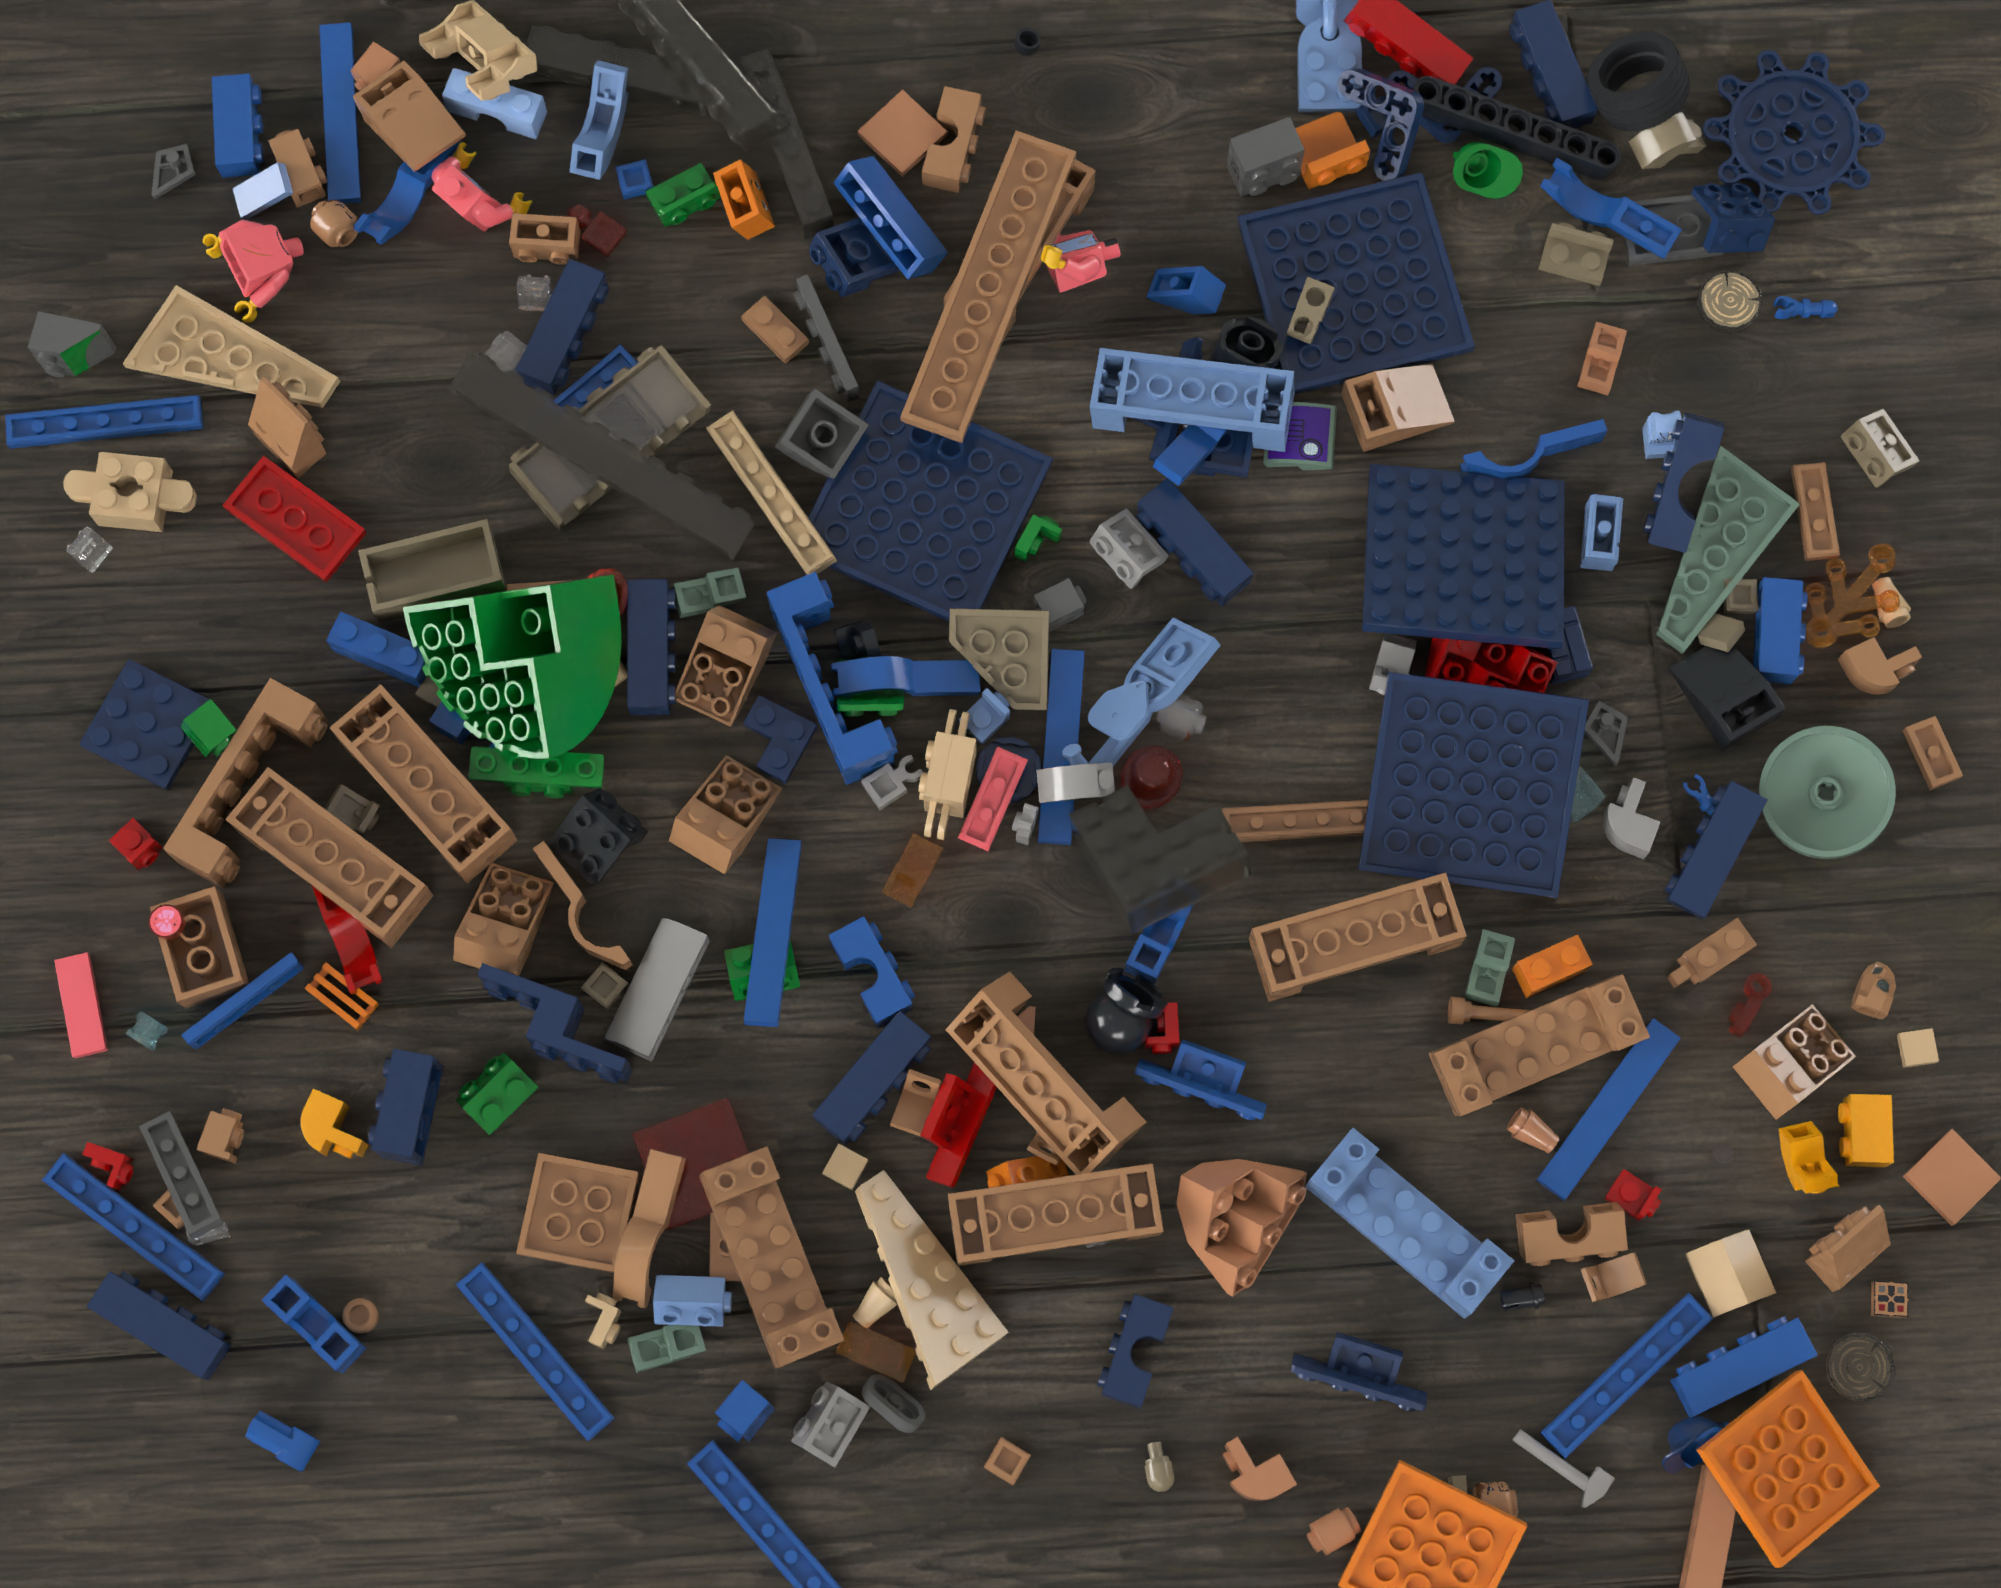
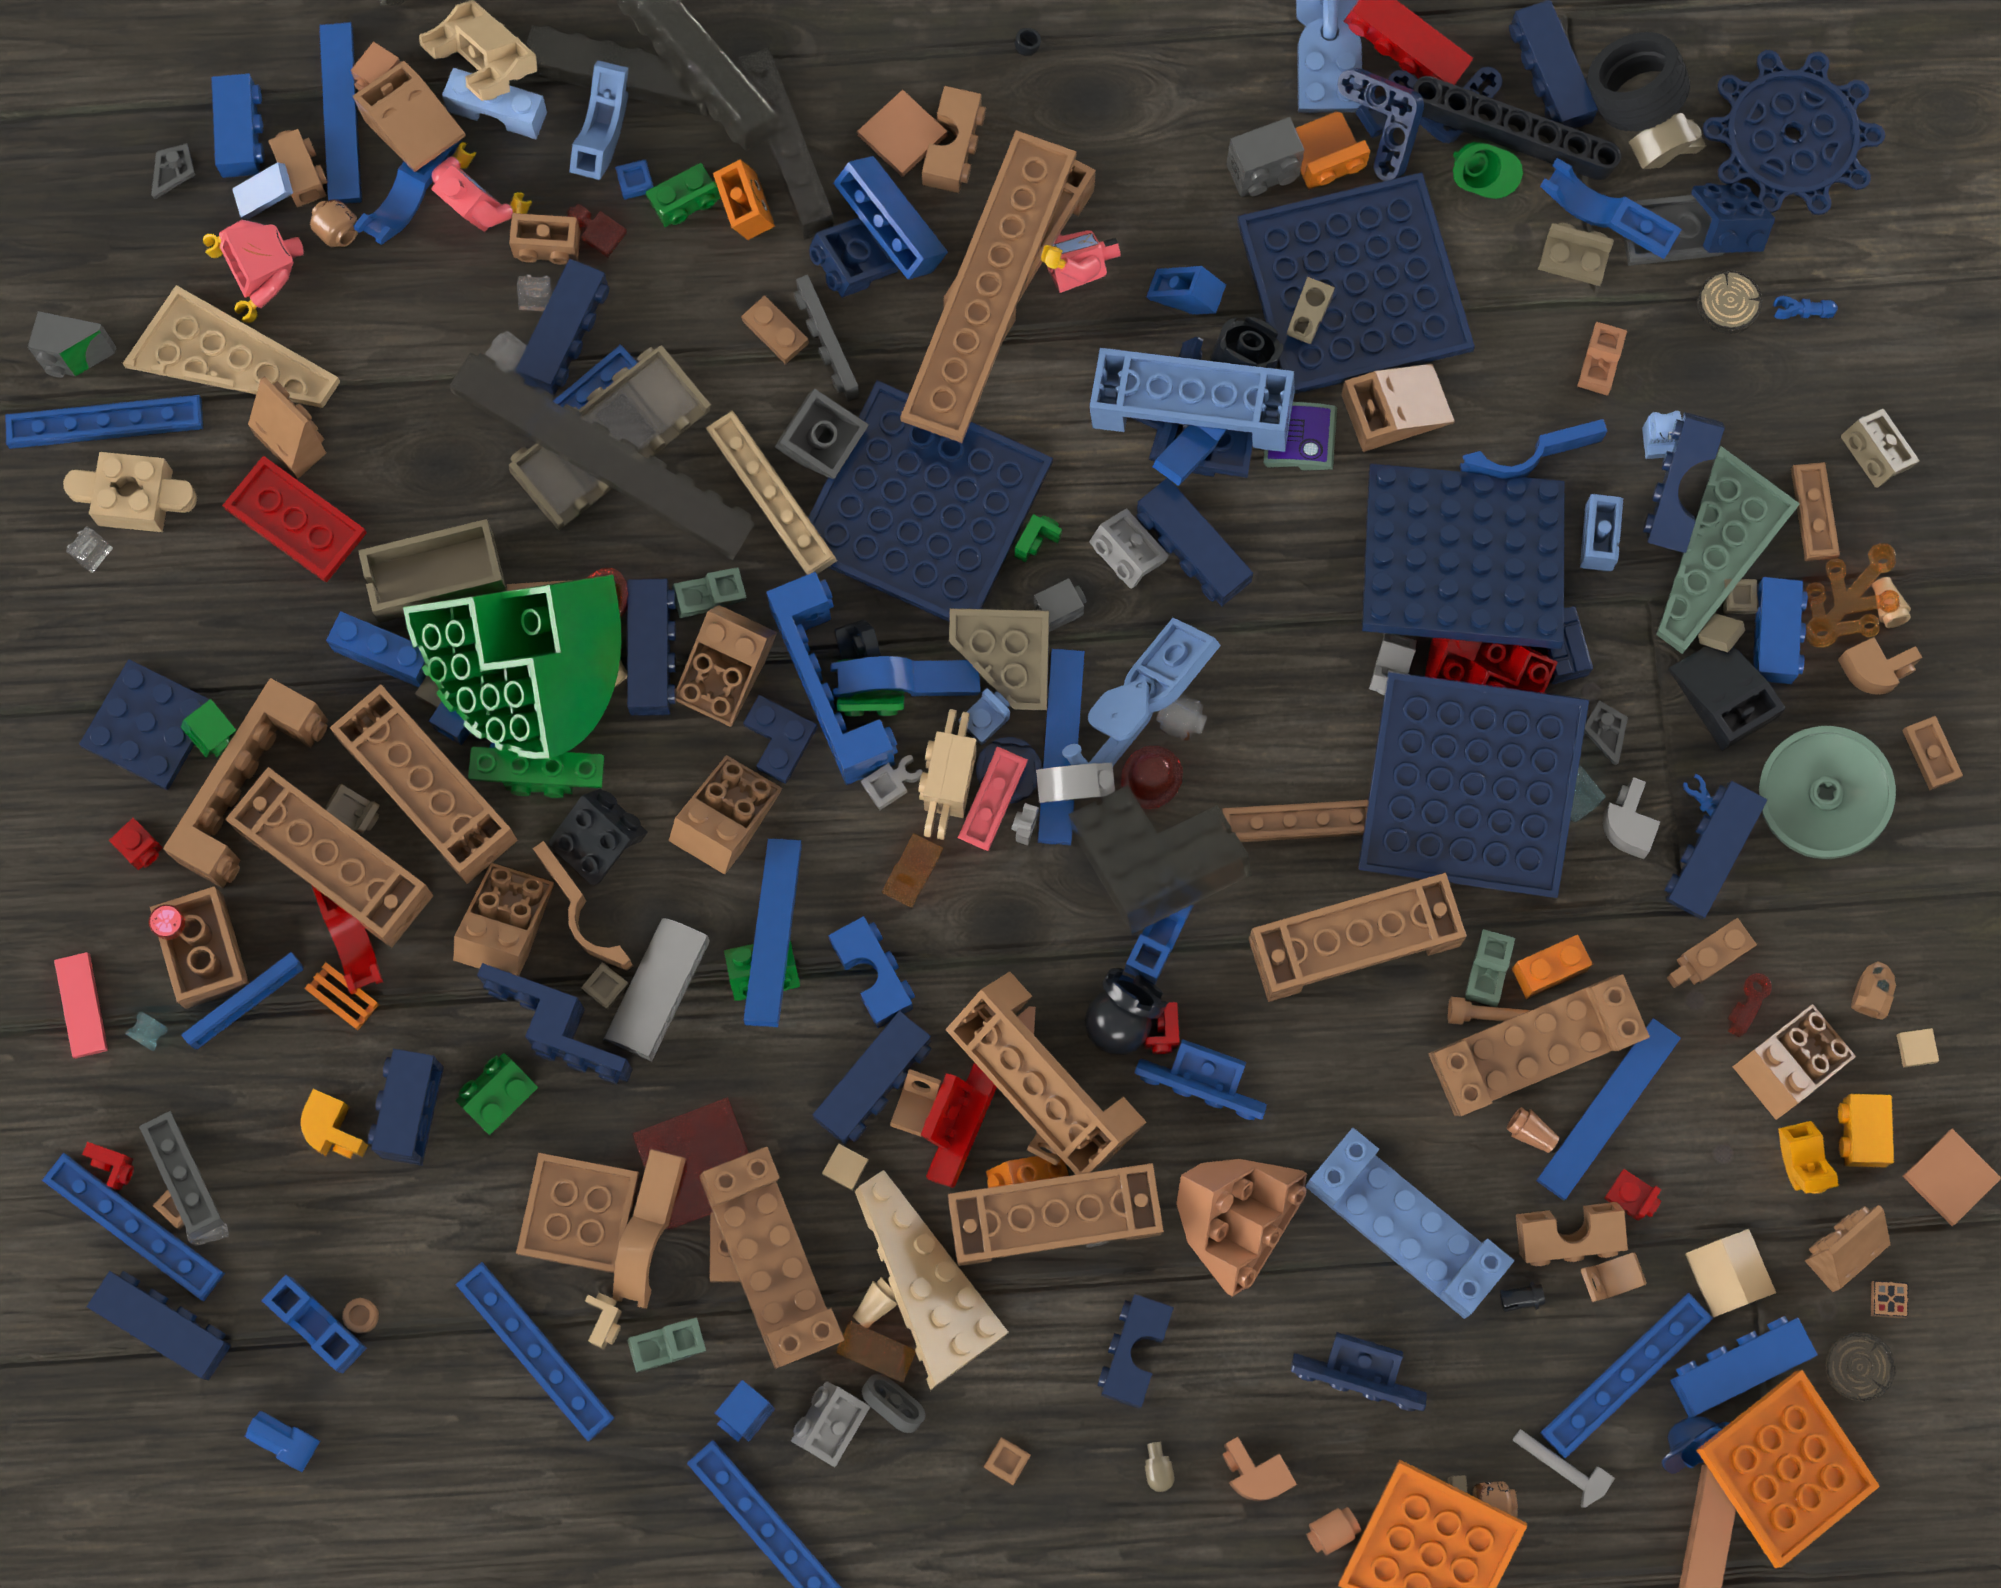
(222, 1135): medium nougat brick -> none
(691, 1300): medium blue brick -> none

